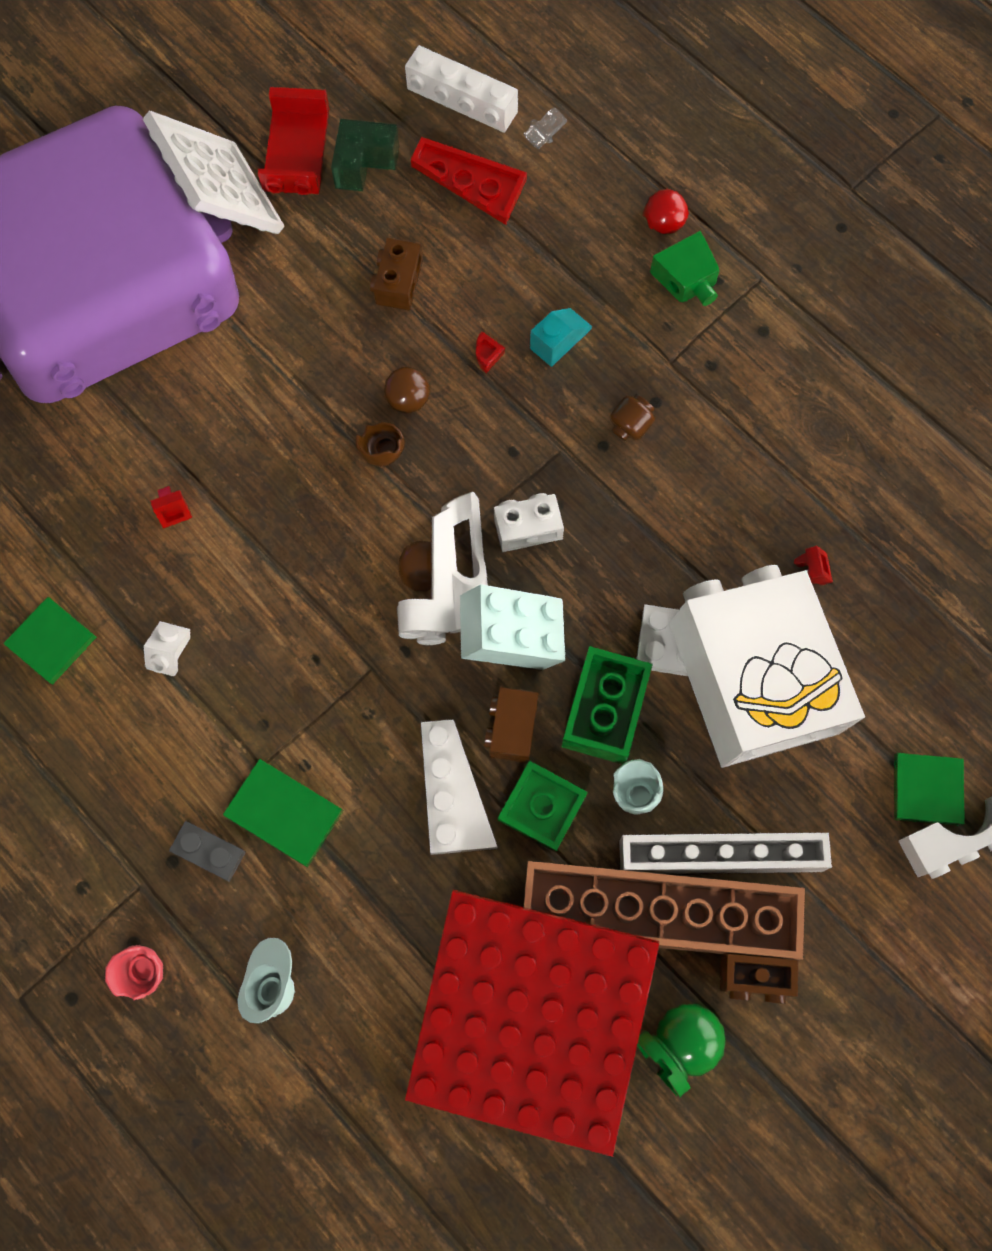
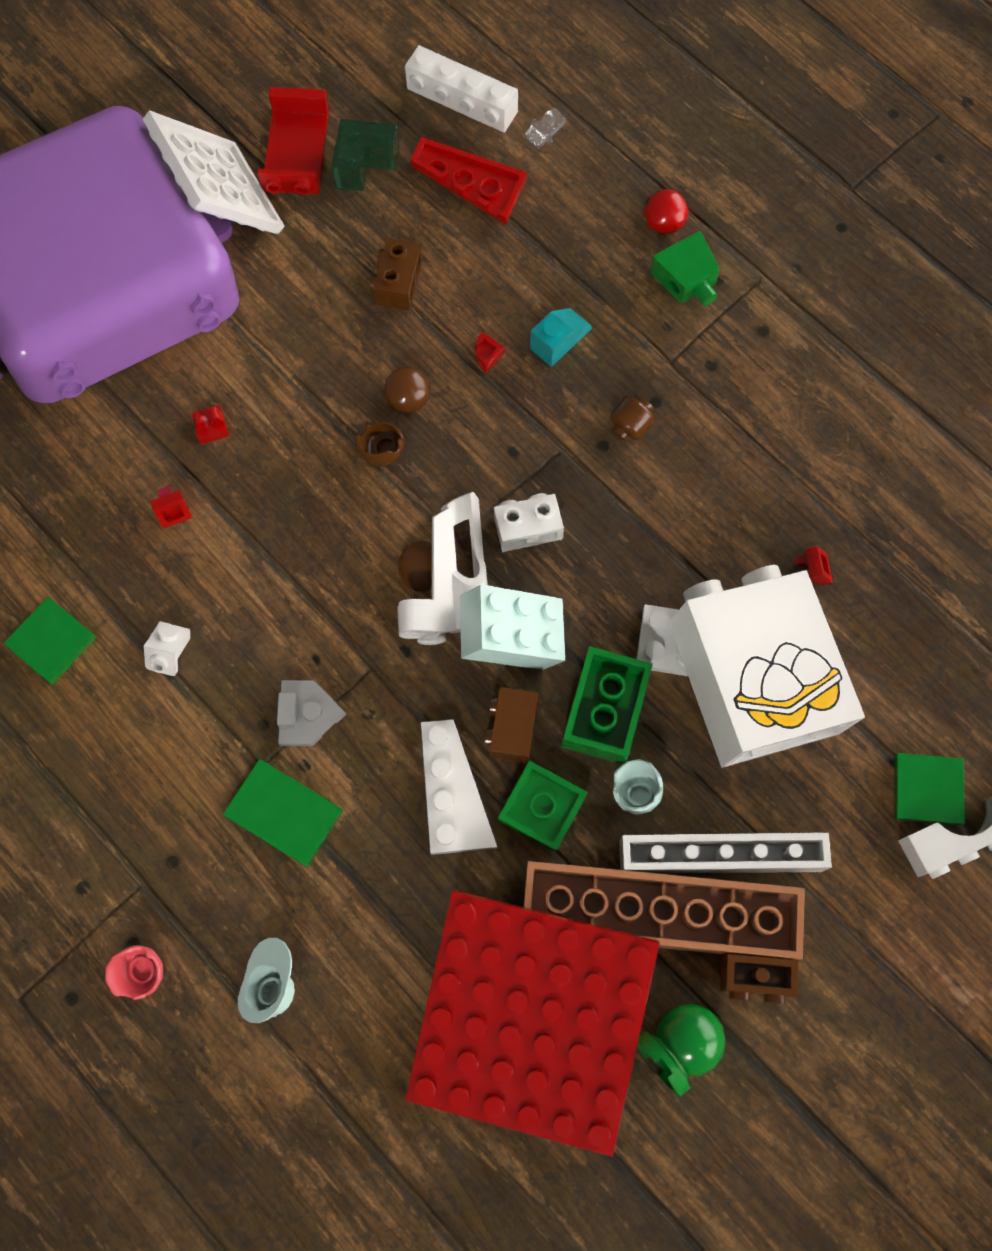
(207, 851): dark grey plate -> none
(210, 424): none -> red tile
(305, 713): none -> light grey plate

